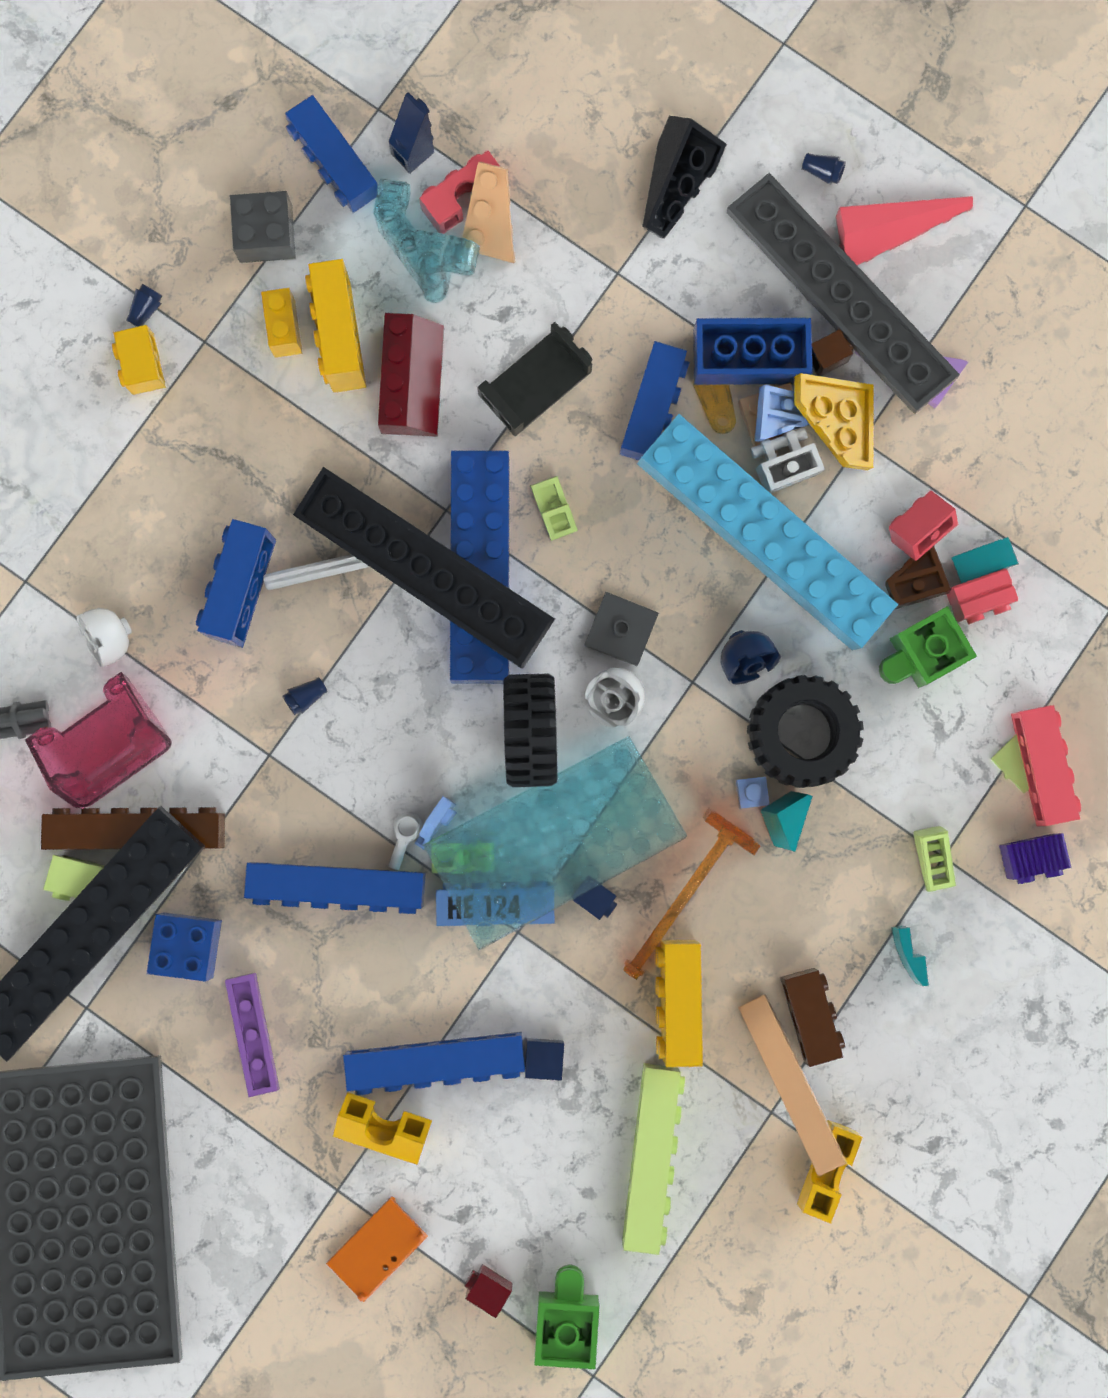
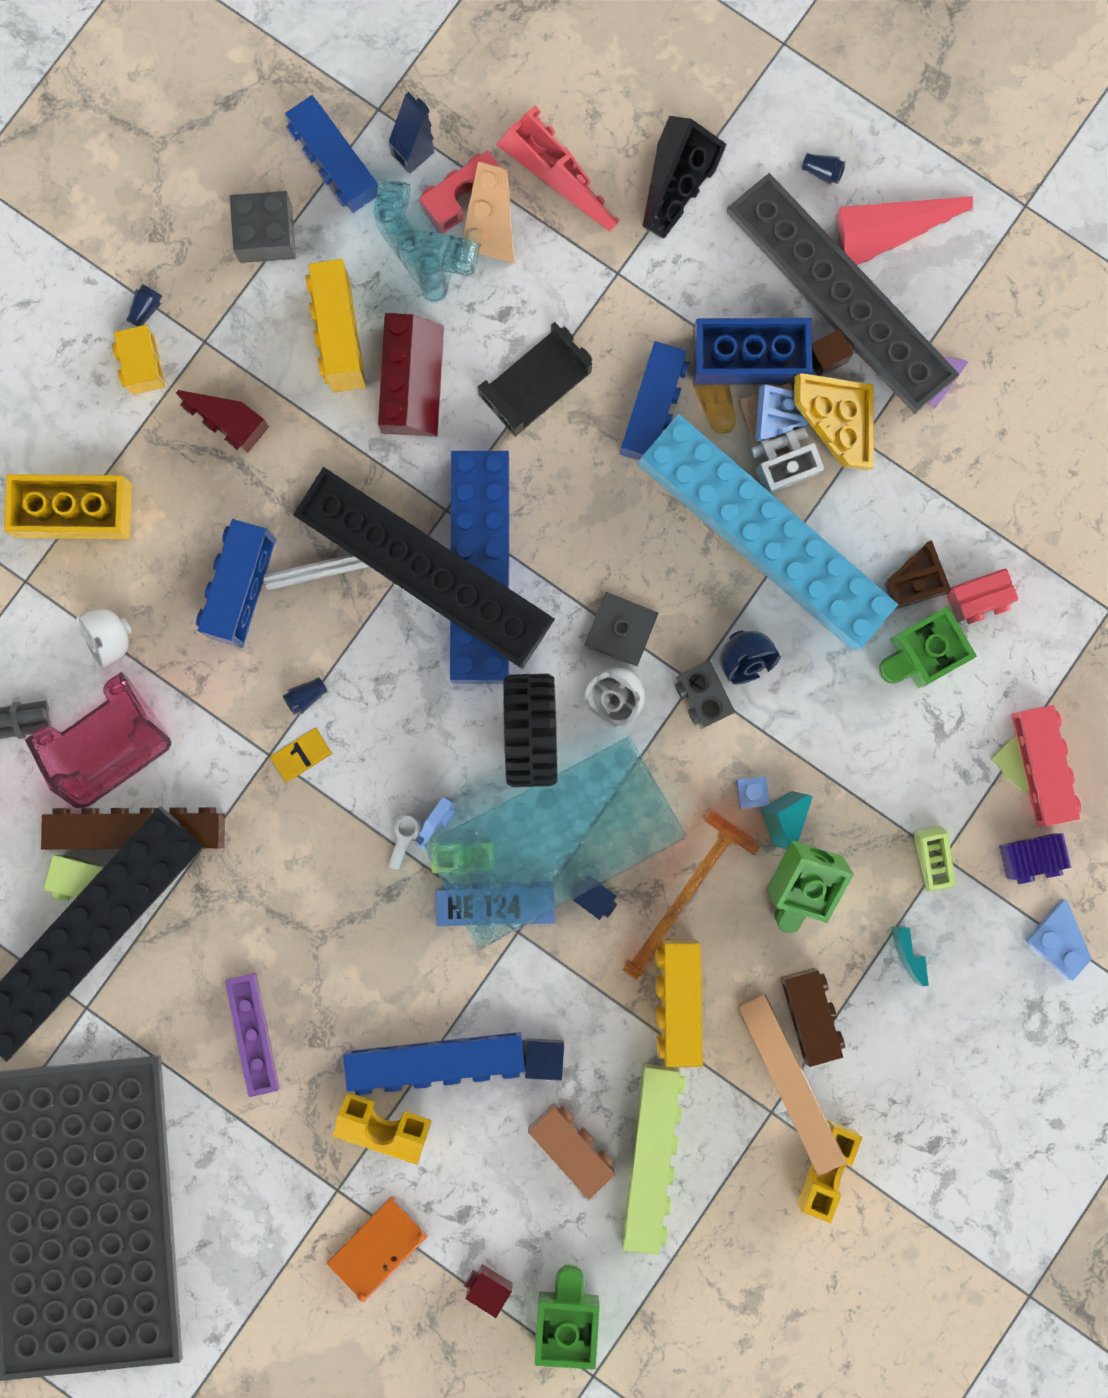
(68, 506): none -> yellow brick
(184, 946): blue brick -> none
(231, 417): none -> dark red slope
(281, 322): yellow brick -> none
(301, 755): none -> yellow sticker
(334, 886): blue brick -> none
(544, 156): none -> coral wedge
(553, 508): yellowish green slope -> none
(572, 1150): none -> nougat brick
(711, 692): none -> dark grey brick
(817, 895): none -> bright green brick
(843, 726): black tyre -> none
(923, 525): coral brick -> none
(985, 560): teal slope -> none
(1061, 941): none -> light blue wing

